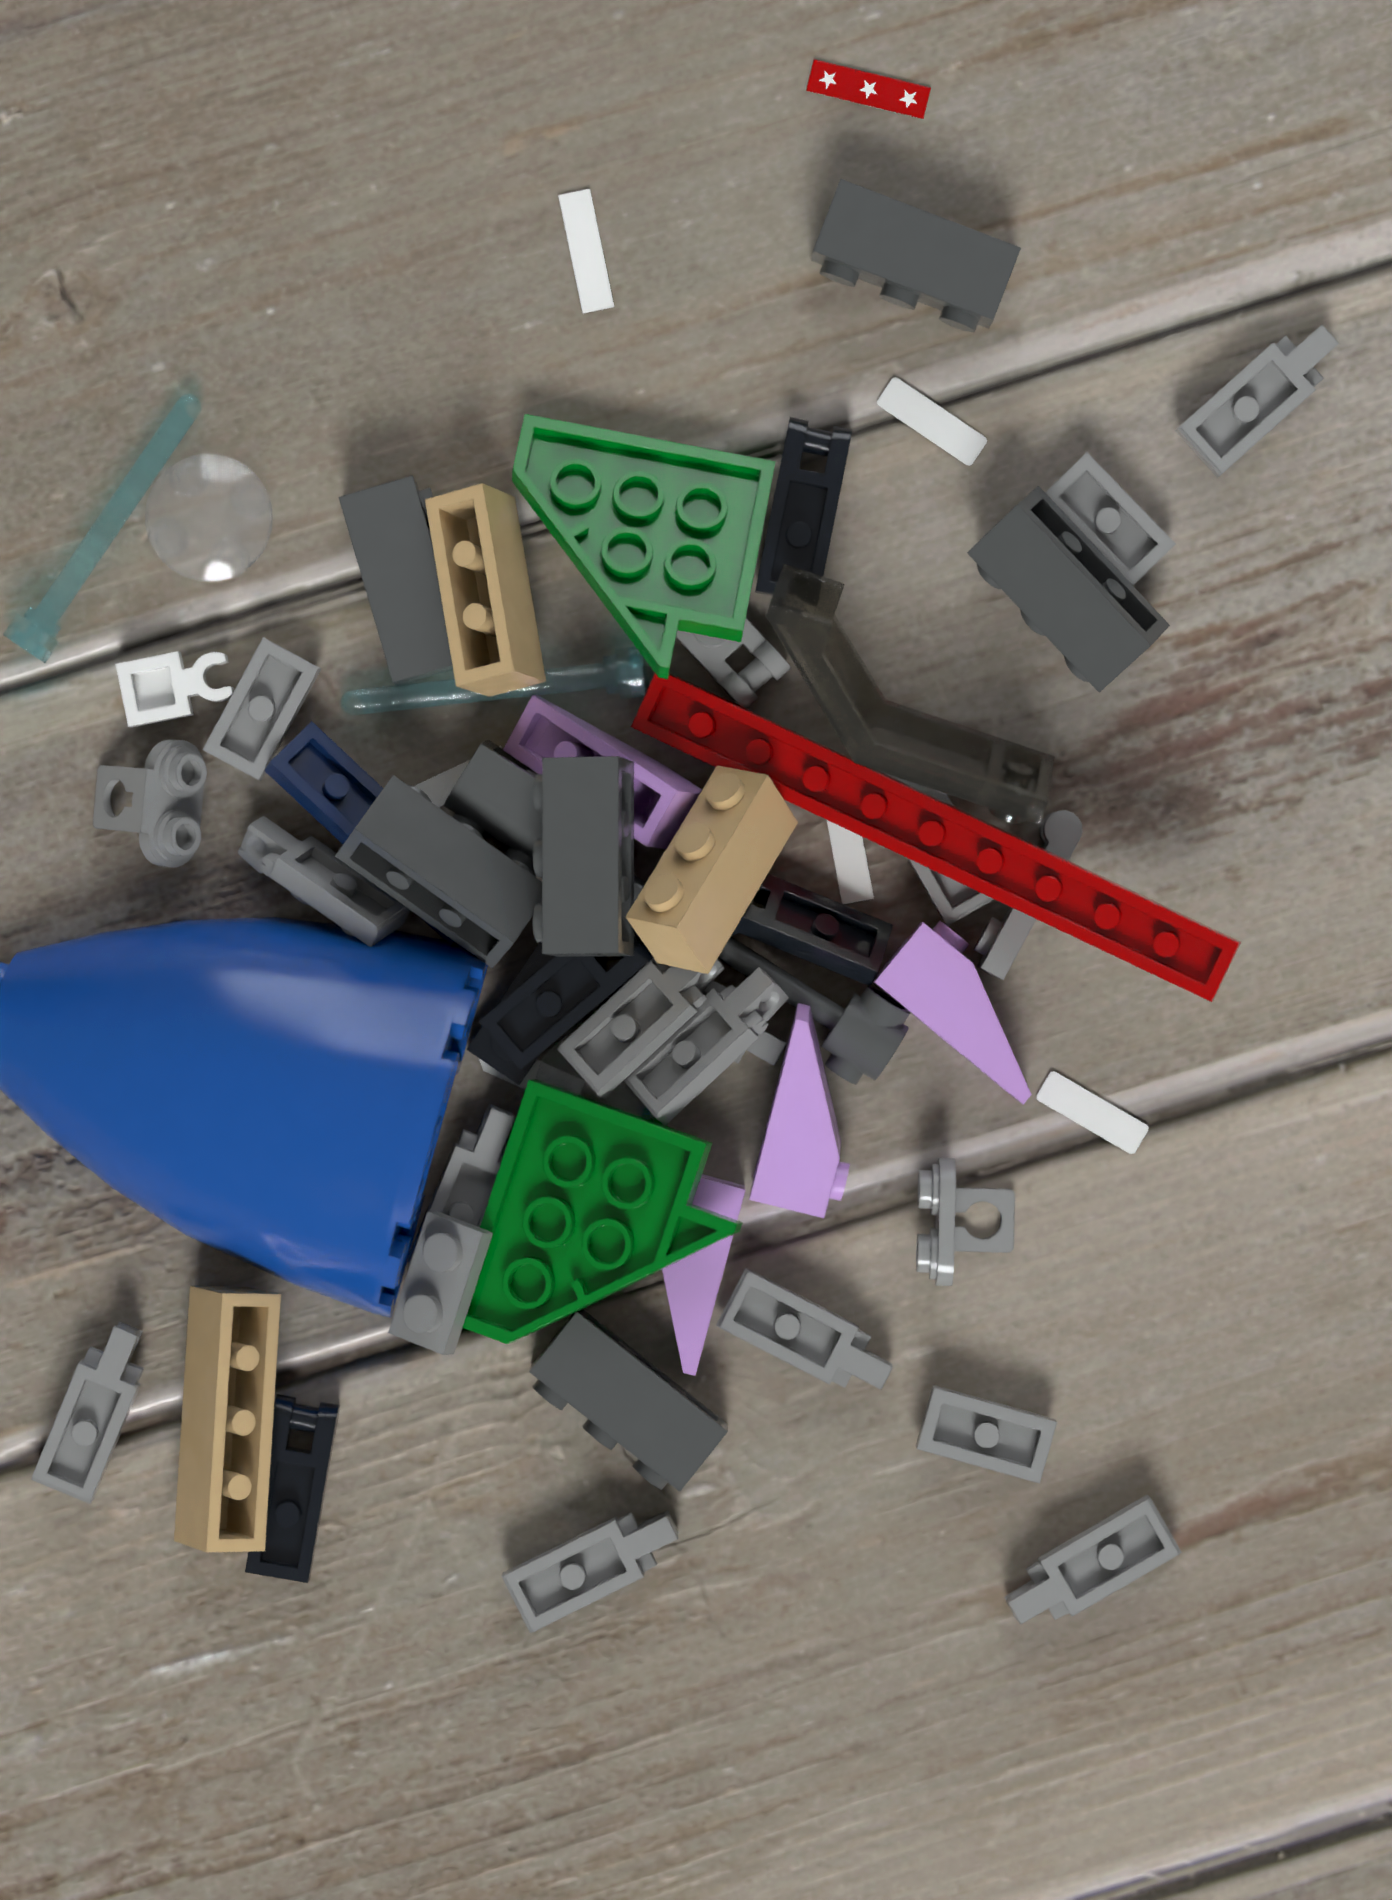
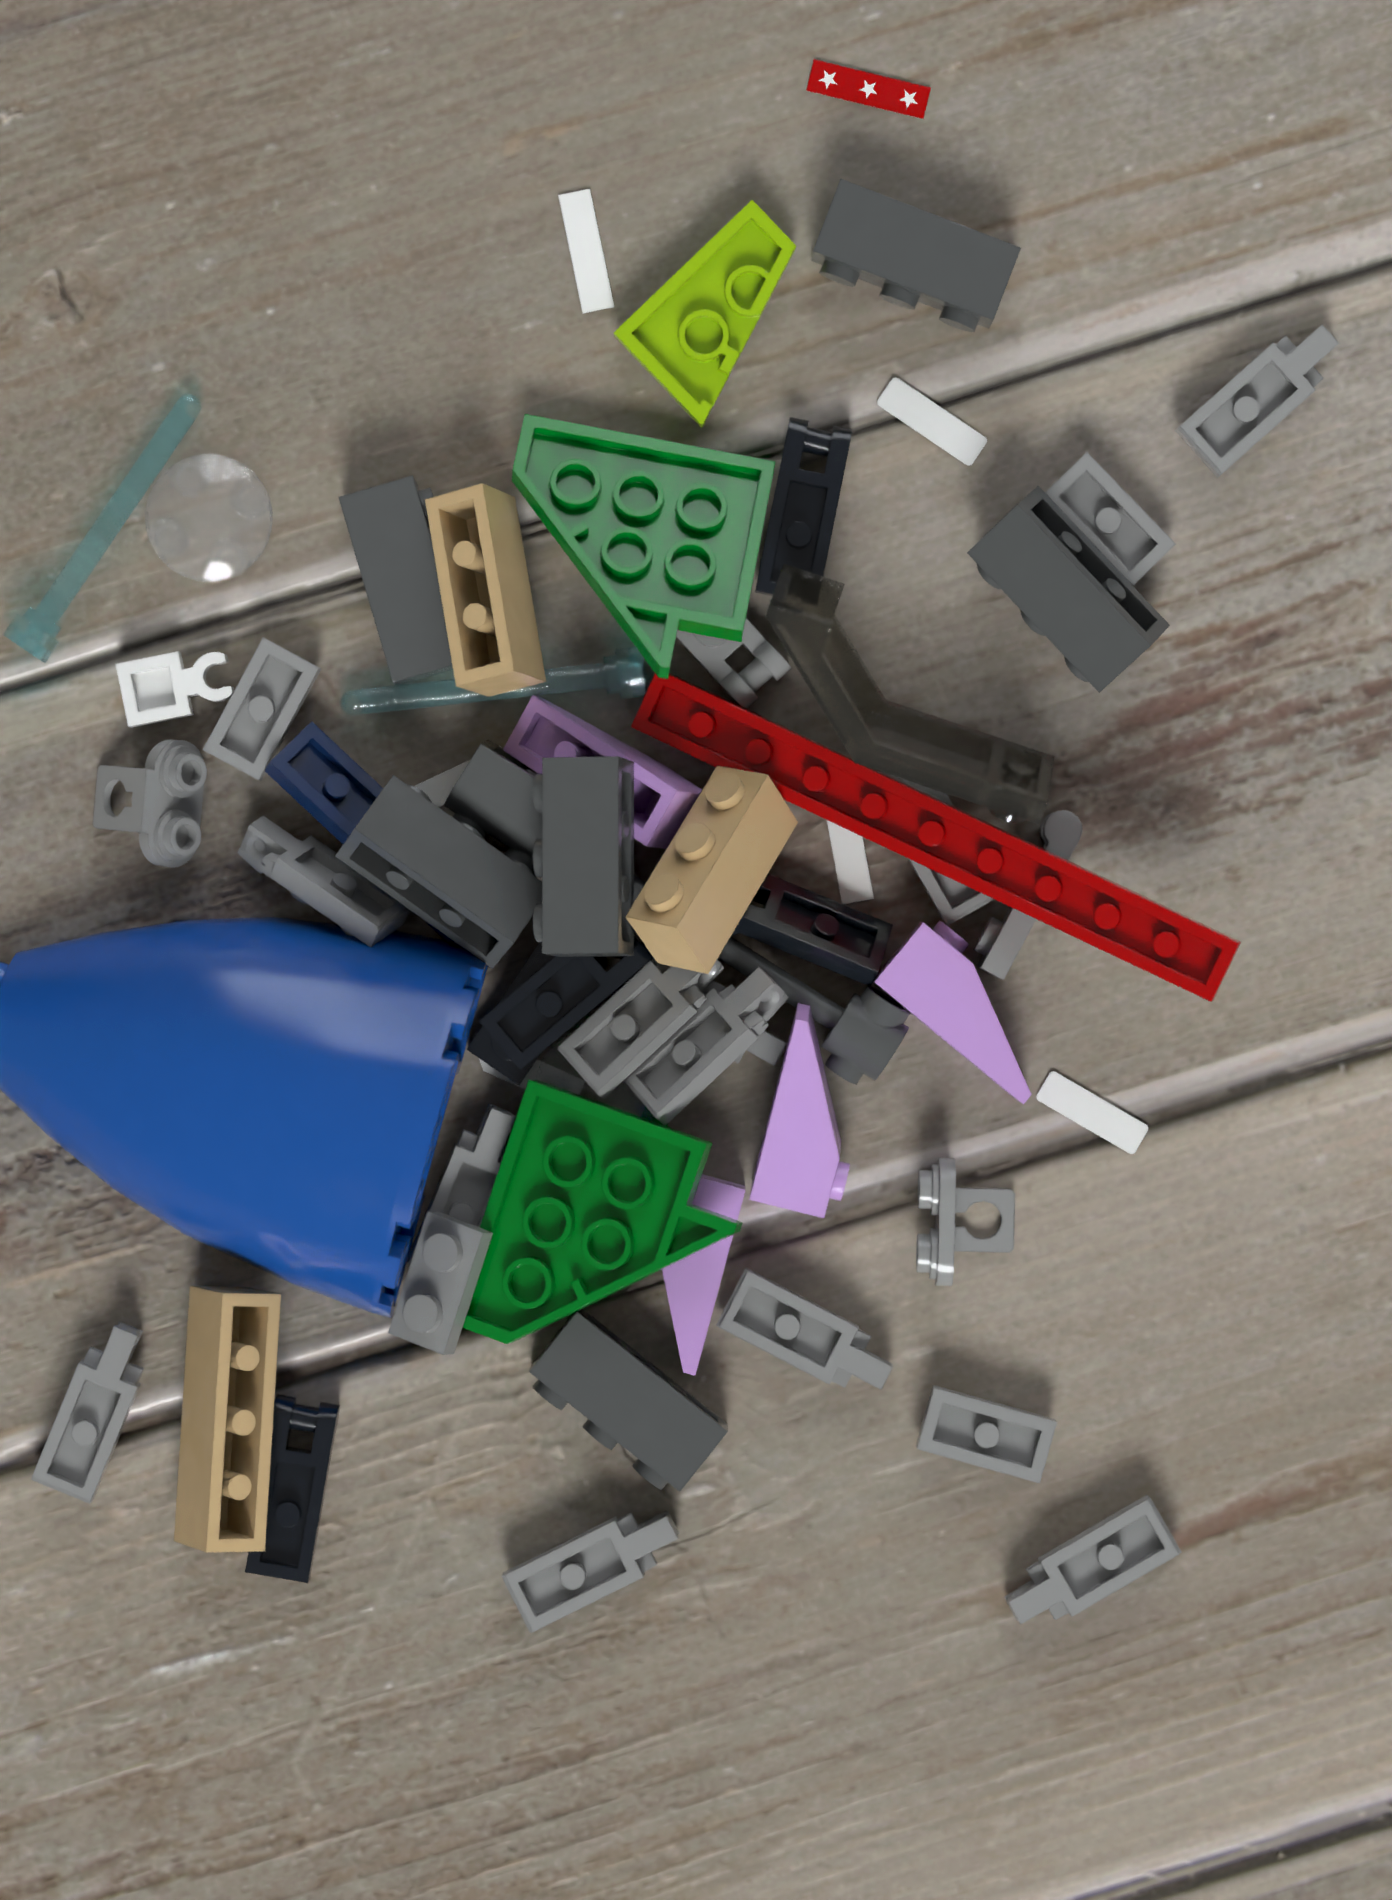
(708, 309): none -> lime wing

